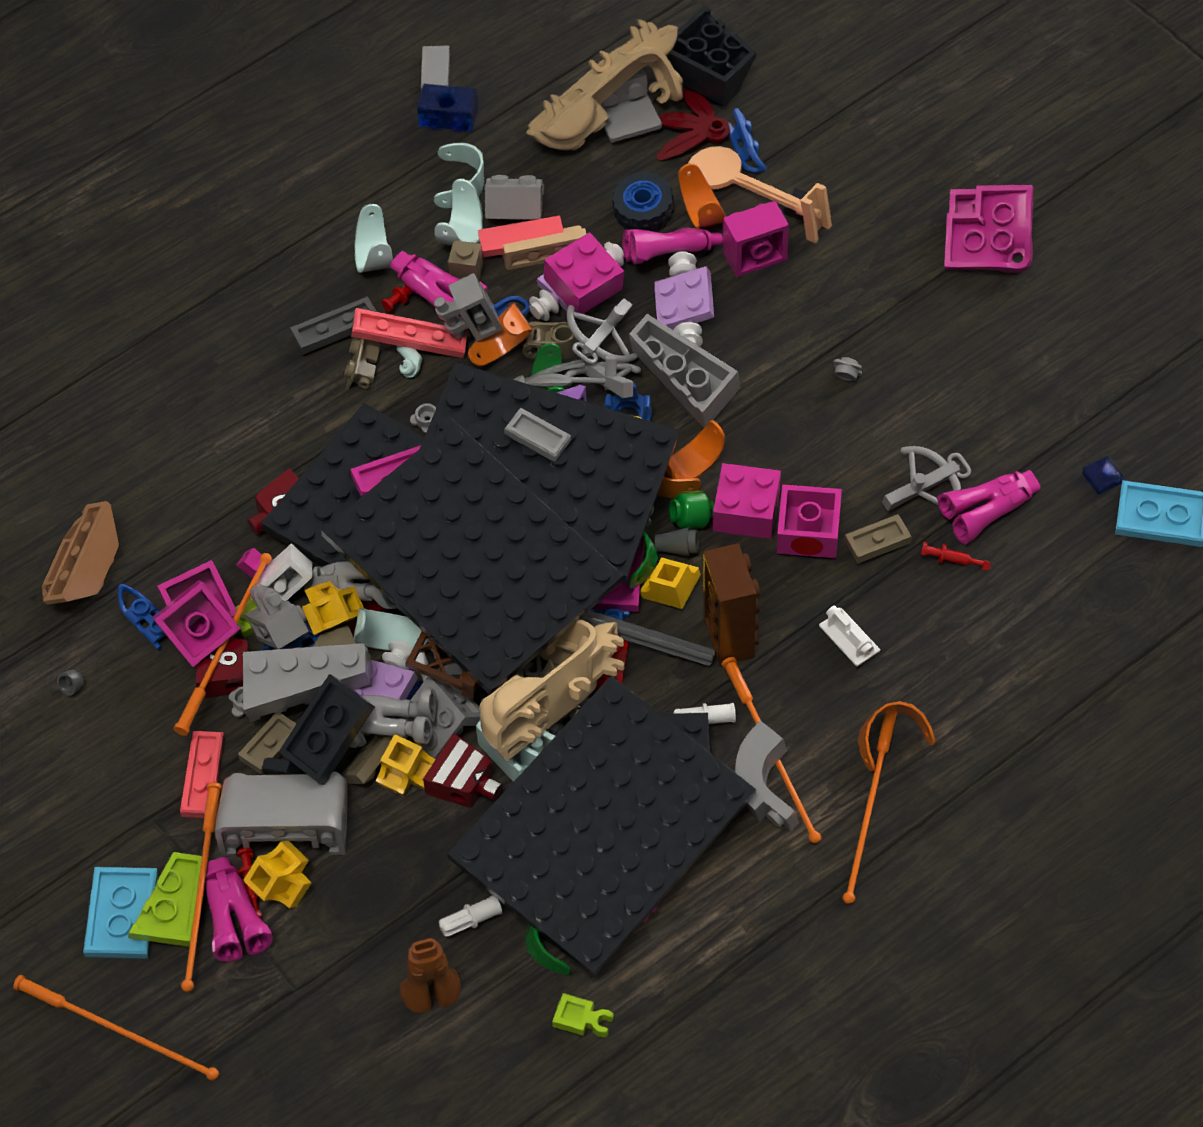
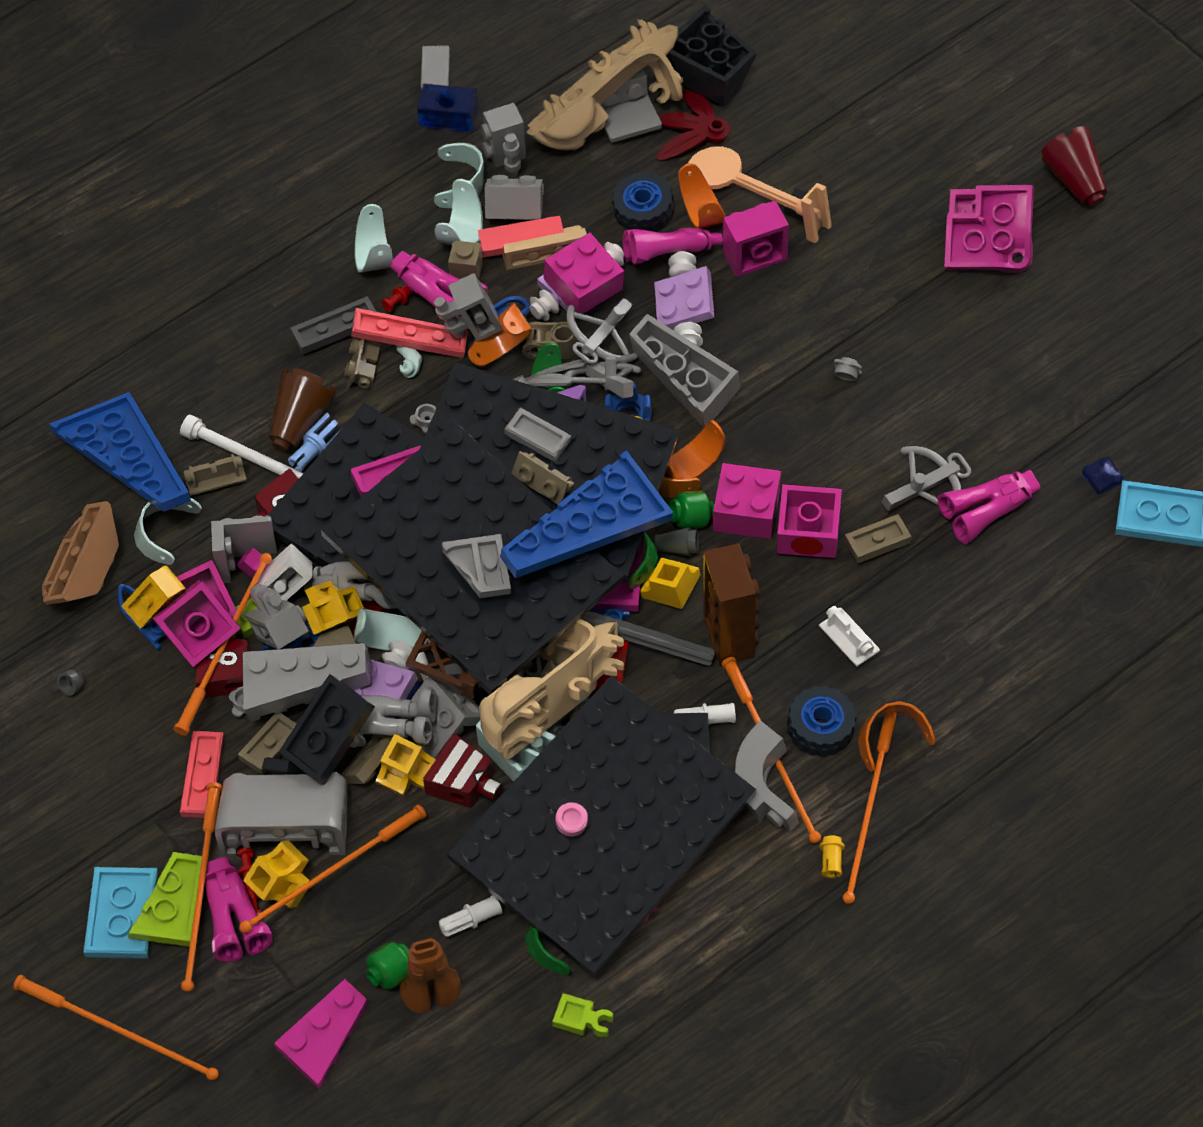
(126, 447): none -> blue wing
(147, 547): none -> light aqua piece
(153, 595): none -> yellow plate
(194, 429): none -> white piece
(215, 475): none -> dark tan hinge
(236, 536): none -> light grey bracket
(298, 407): none -> reddish brown cone
(313, 443): none -> light blue arm
(320, 1034): none -> dark pink wing
(384, 835): none -> orange piece
(388, 965): none -> green head
(480, 564): none -> light grey wing
(504, 138): none -> light grey brick
(538, 477): none -> dark tan hinge
(571, 819): none -> bright pink tile
(594, 515): none -> blue wing
(750, 147): blue piece -> none
(821, 737): none -> black wheel
(832, 850): none -> yellow pin
(952, 556): red piece -> none
(1076, 165): none -> dark red cone

